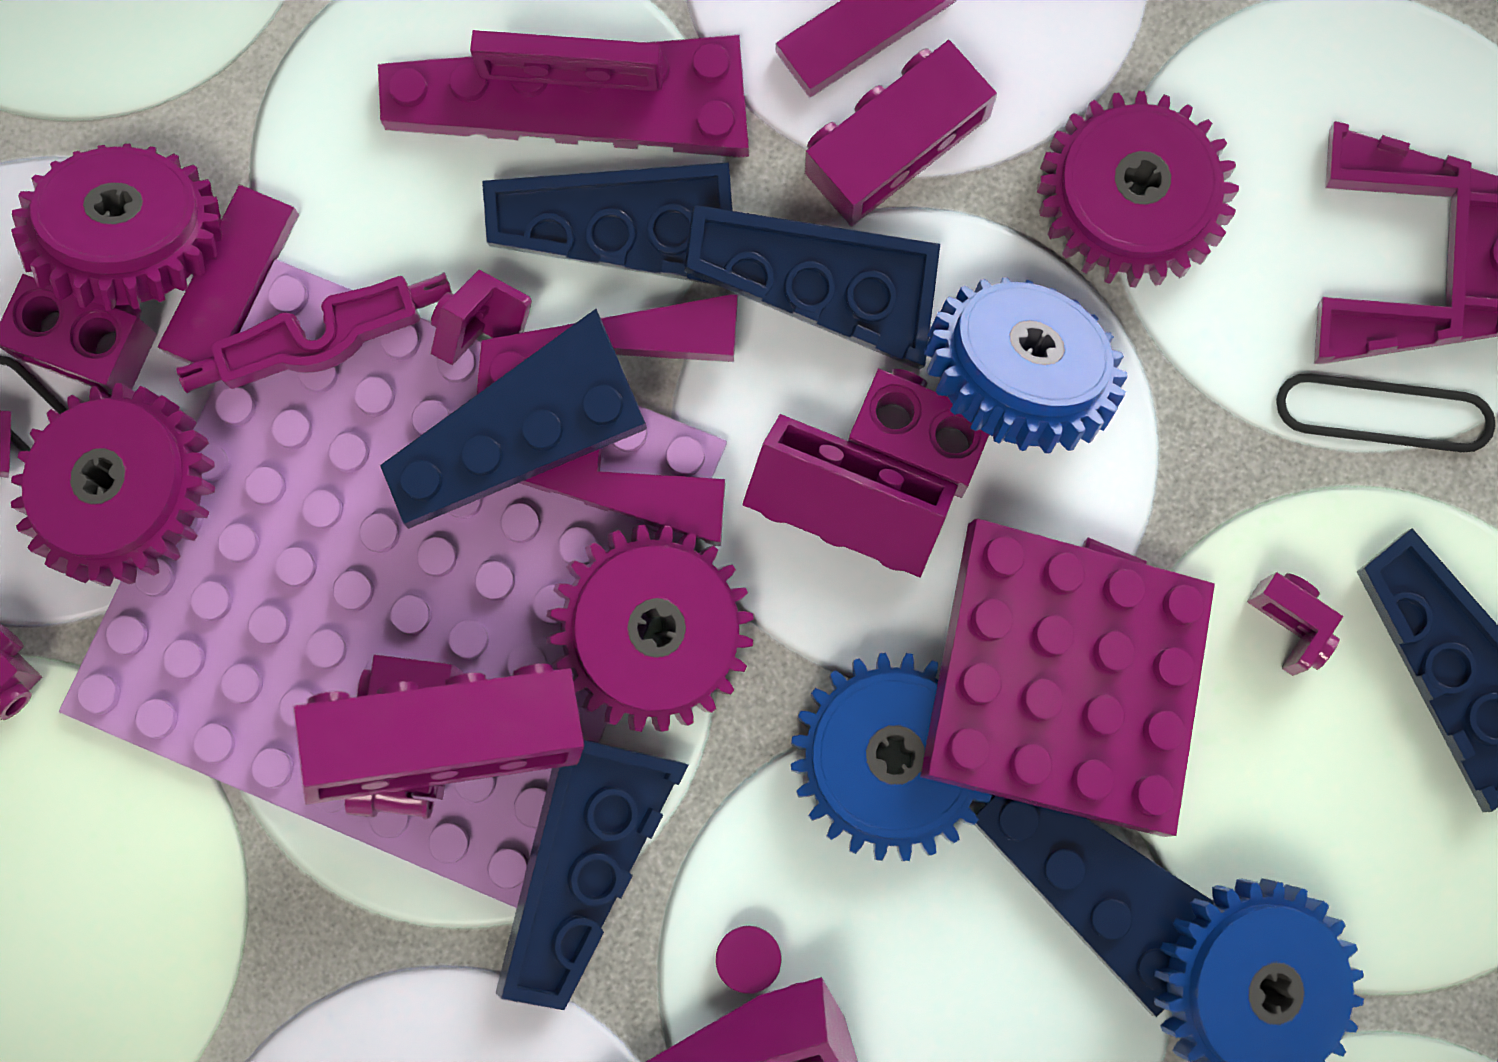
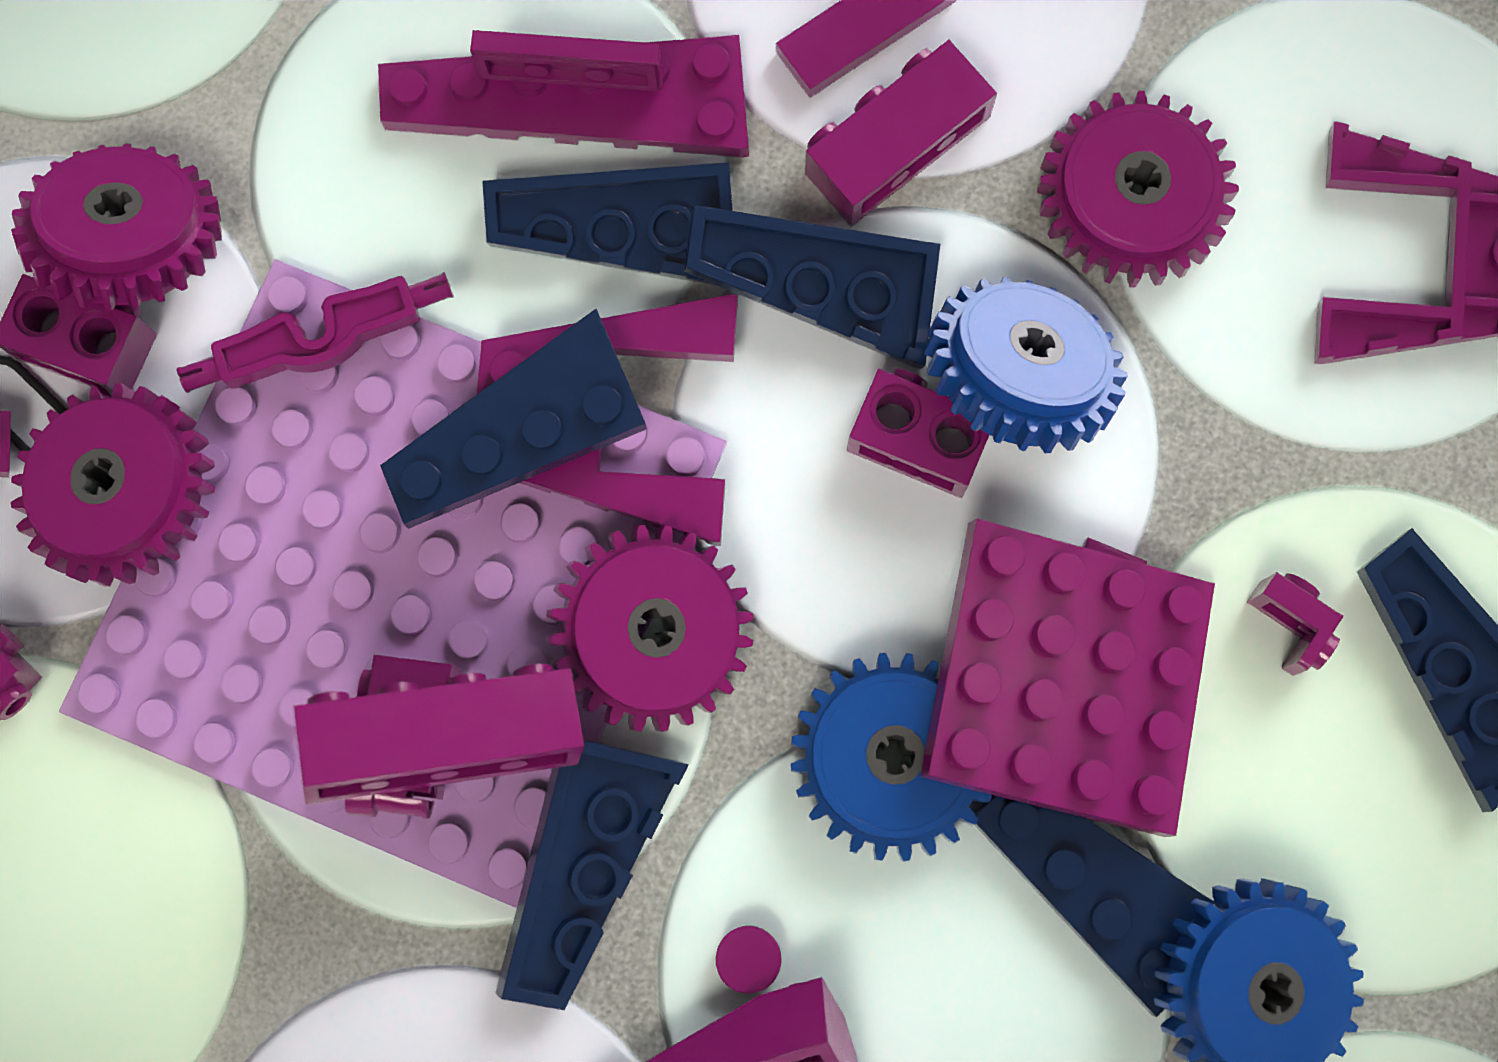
(221, 299): magenta tile -> none
(477, 308): magenta bracket -> none
(849, 495): magenta brick -> none
(1386, 387): black piece -> none

